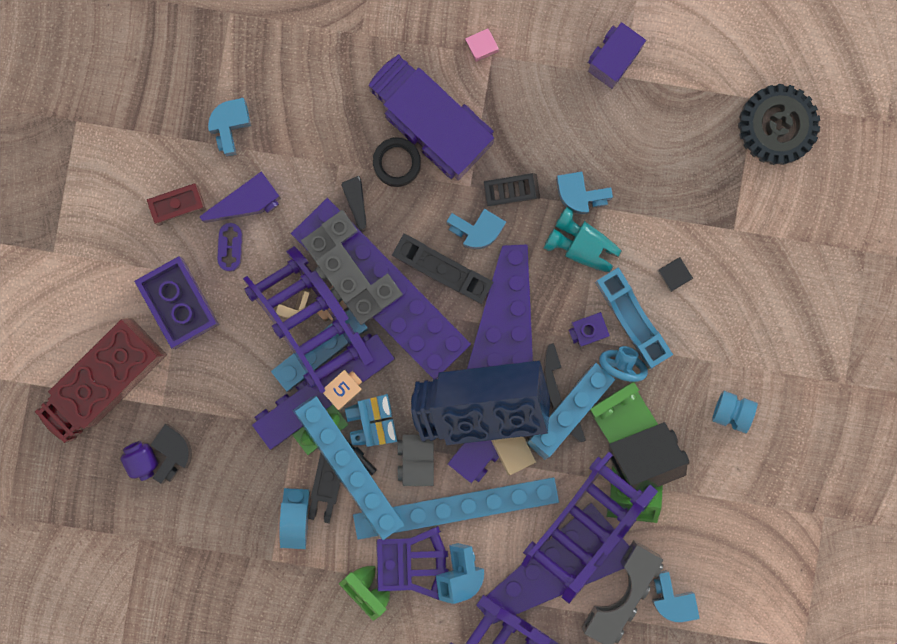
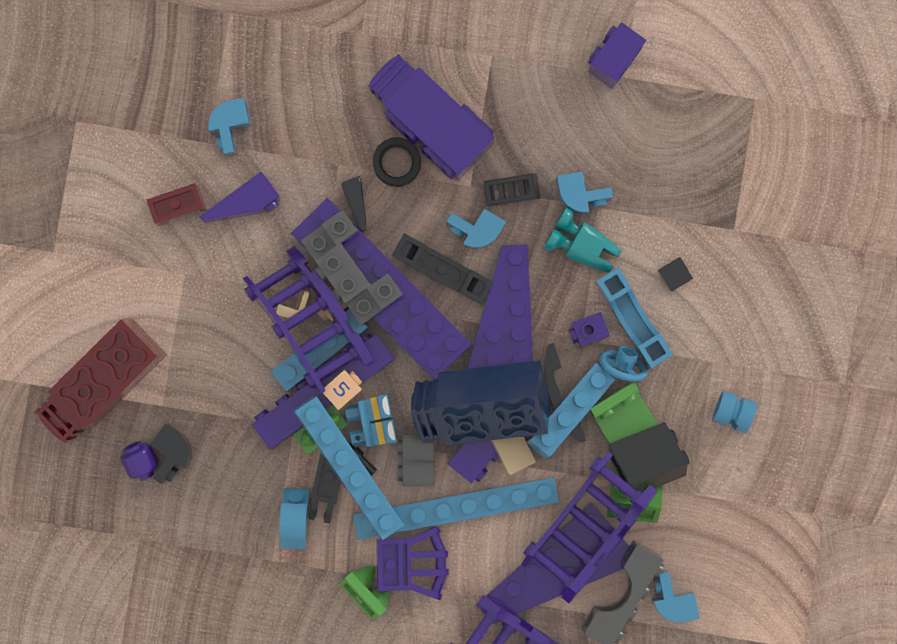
(176, 302): brick -> none
(236, 247): dark purple beam -> none
(464, 579): dark azure brick -> none
(482, 45): bright pink slope -> none
(790, 101): wheel -> none

